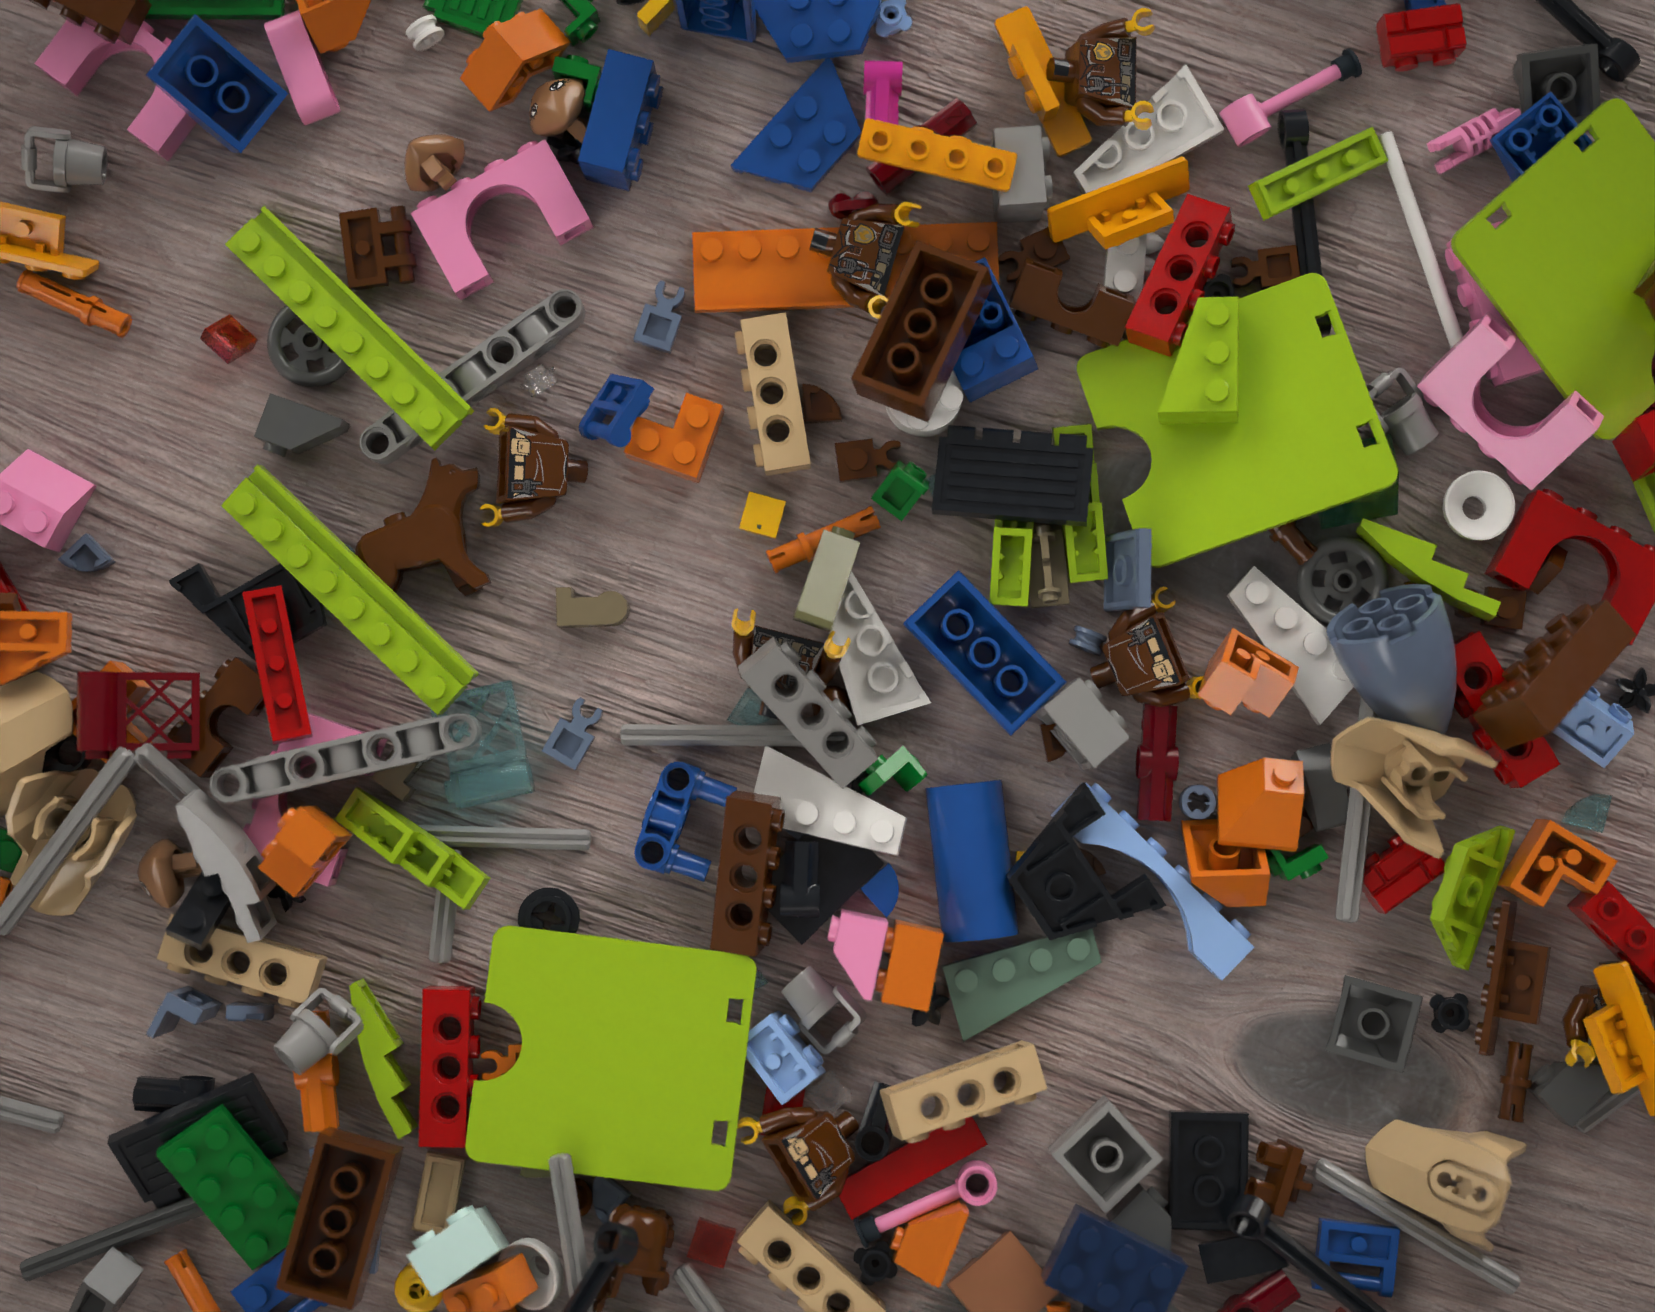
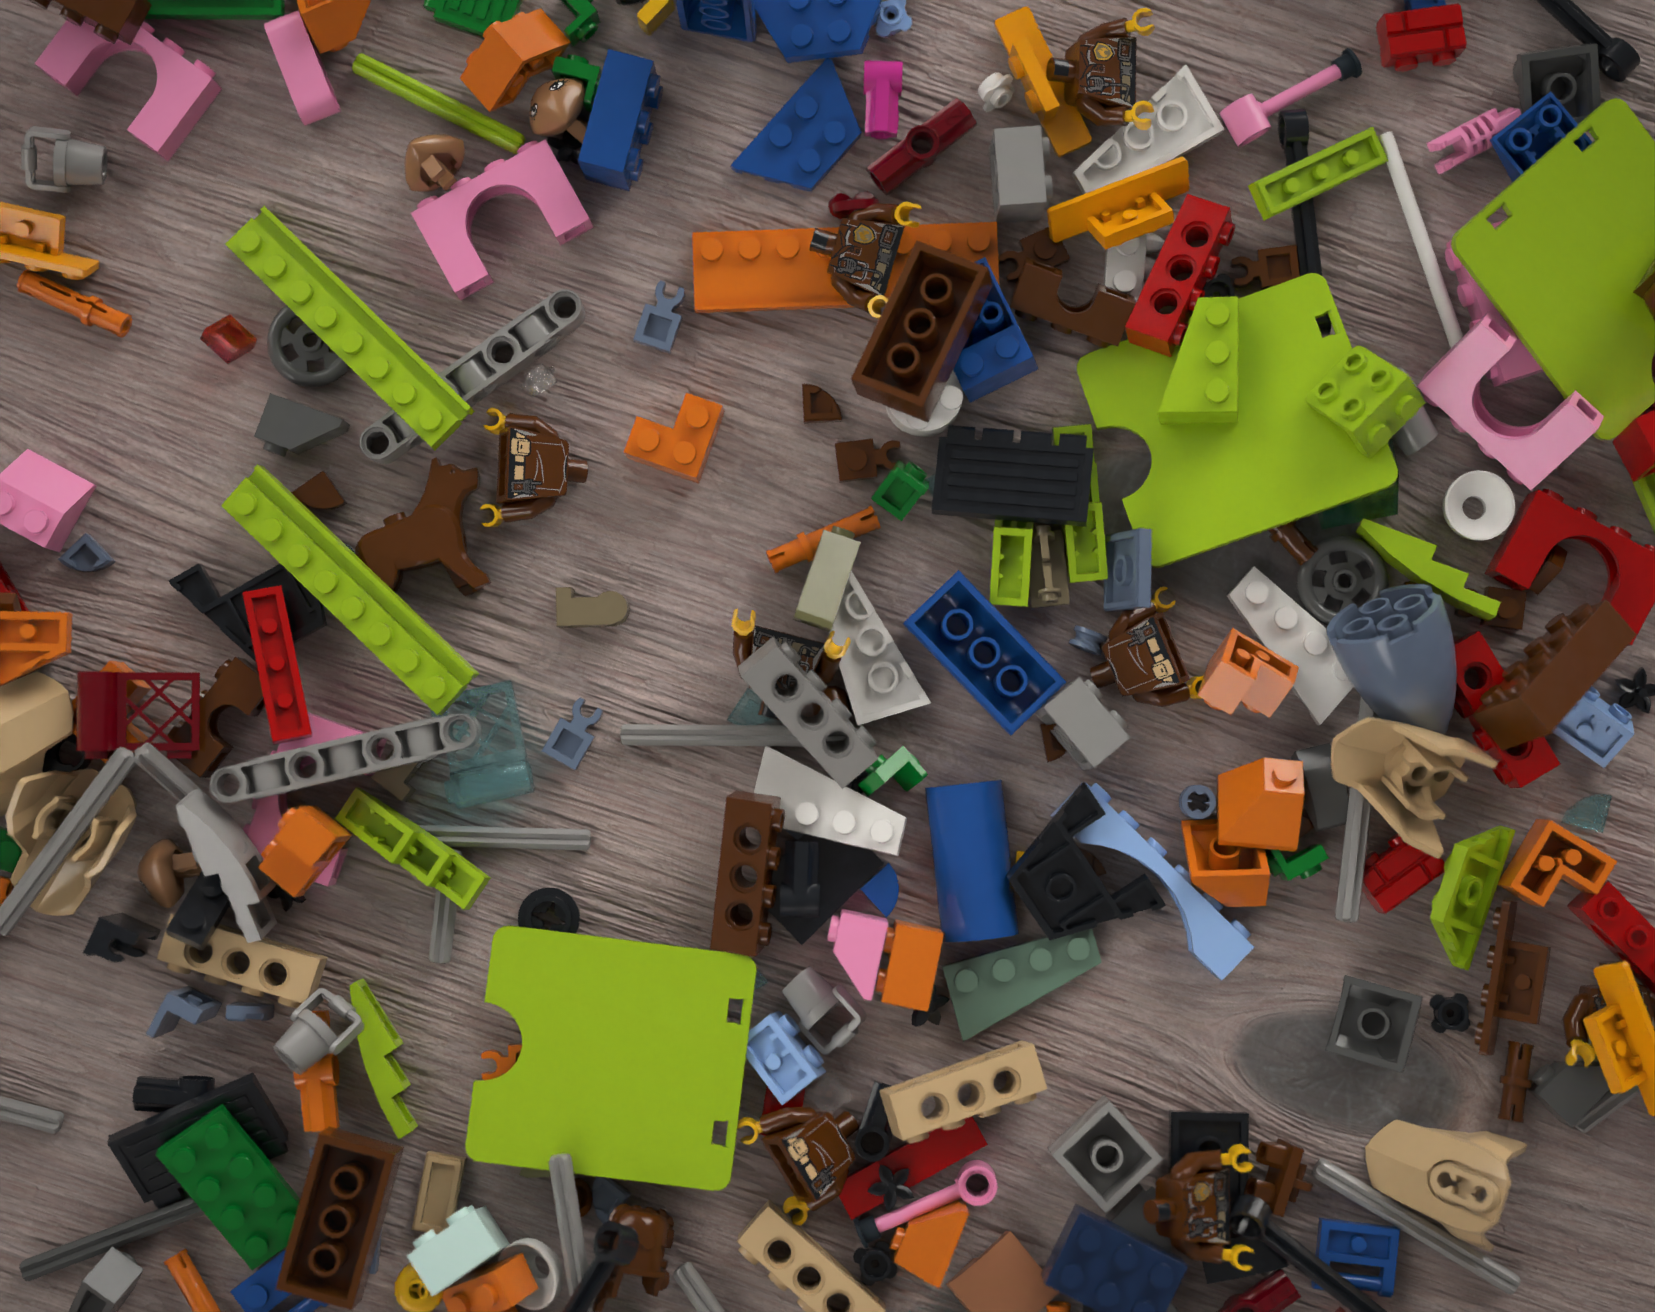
(117, 934): none -> black hinge
(216, 85): blue slope -> none
(320, 493): none -> reddish brown tile
(365, 250): reddish brown plate -> none
(425, 32): white bush -> none
(438, 103): none -> lime axle
(439, 1002): red brick -> none
(619, 397): blue plate -> none
(667, 816): blue piece -> none
(711, 1242): clear red plate -> none
(762, 515): yellow tile -> none
(773, 334): tan brick -> none
(891, 1186): none -> black plant
(937, 154): light orange bracket -> none
(996, 91): none -> white plate
(1157, 763): dark red piece -> none
(1195, 1206): none -> reddish brown torso
(1366, 399): none -> lime bracket

